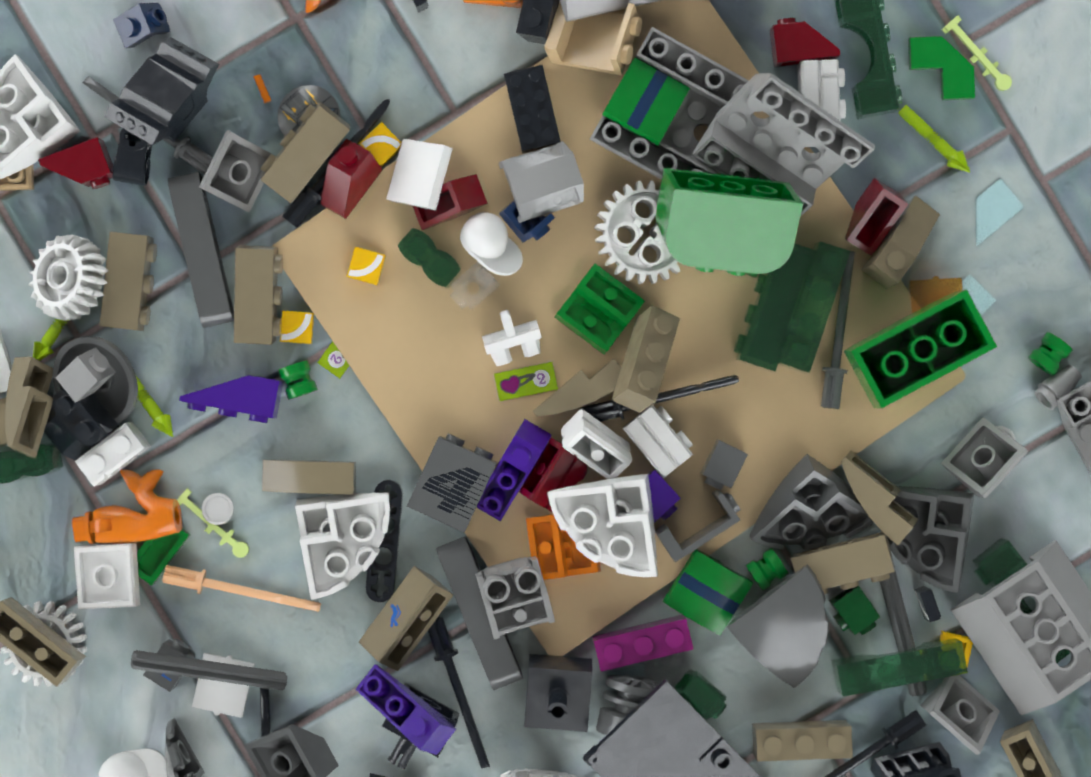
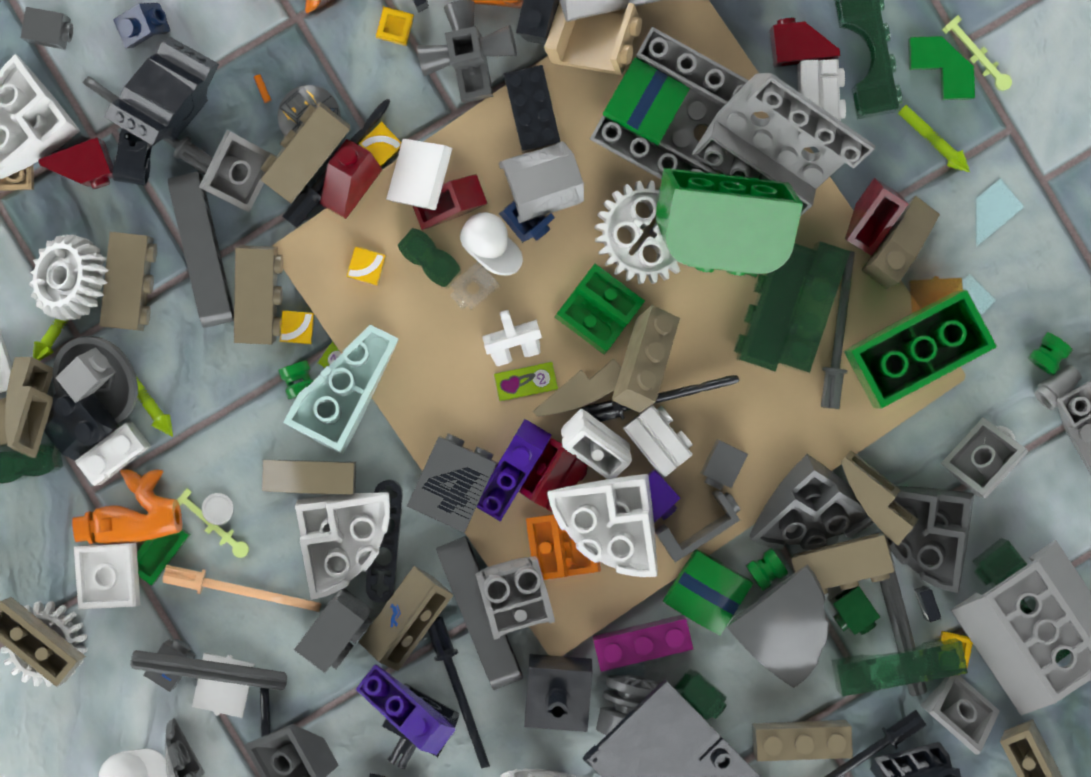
(46, 28): none -> dark grey brick
(246, 395): dark purple slope -> none
(329, 636): none -> dark grey brick
(340, 395): none -> light aqua wedge
(394, 26): none -> yellow tile
(467, 51): none -> dark grey brick

